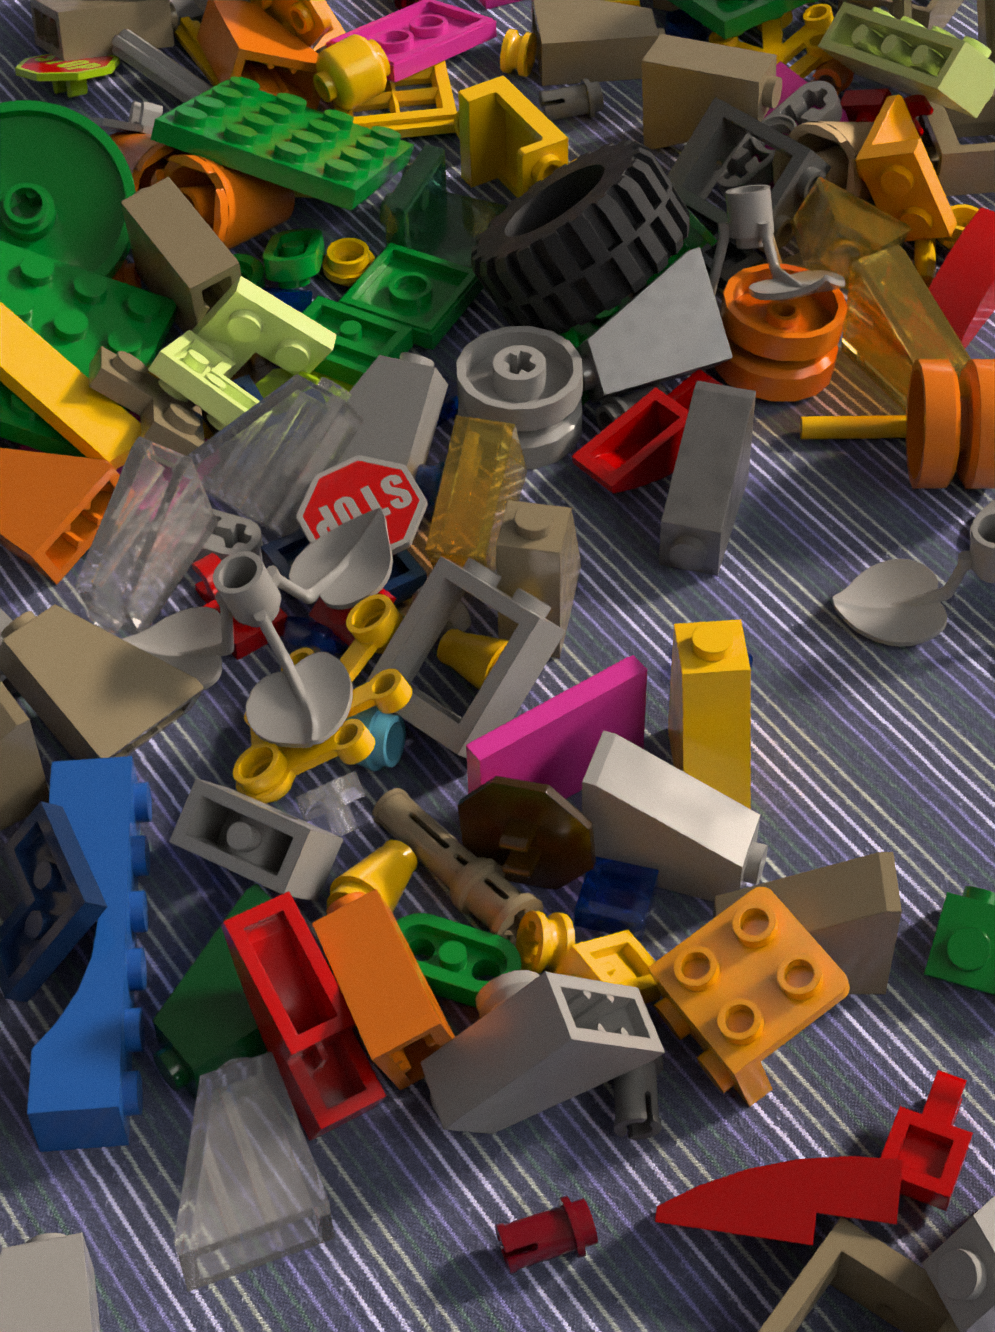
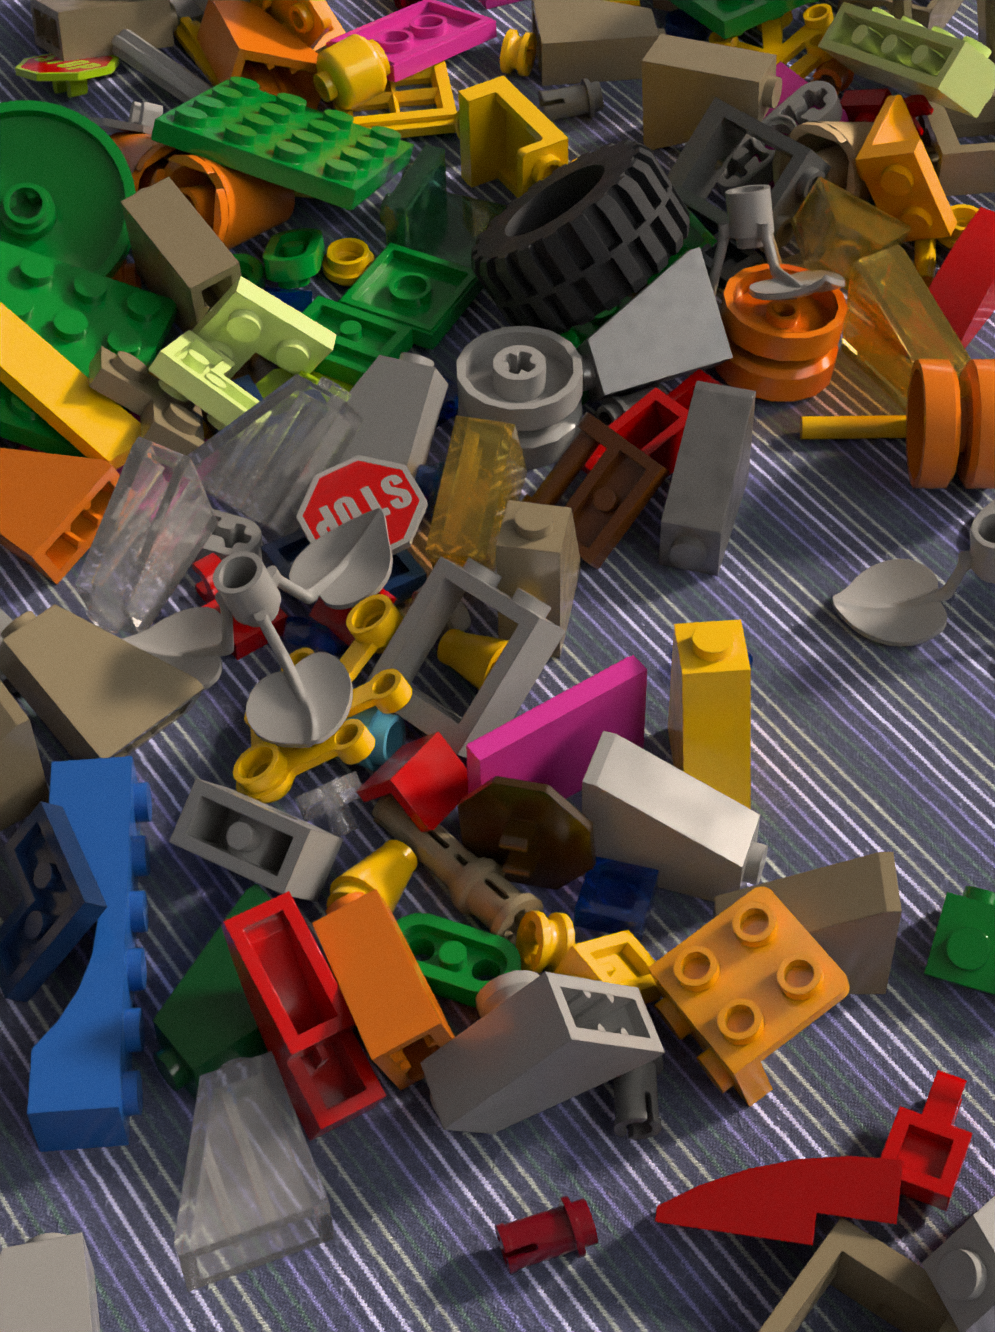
(423, 779): none -> red panel
(609, 494): none -> reddish brown plate

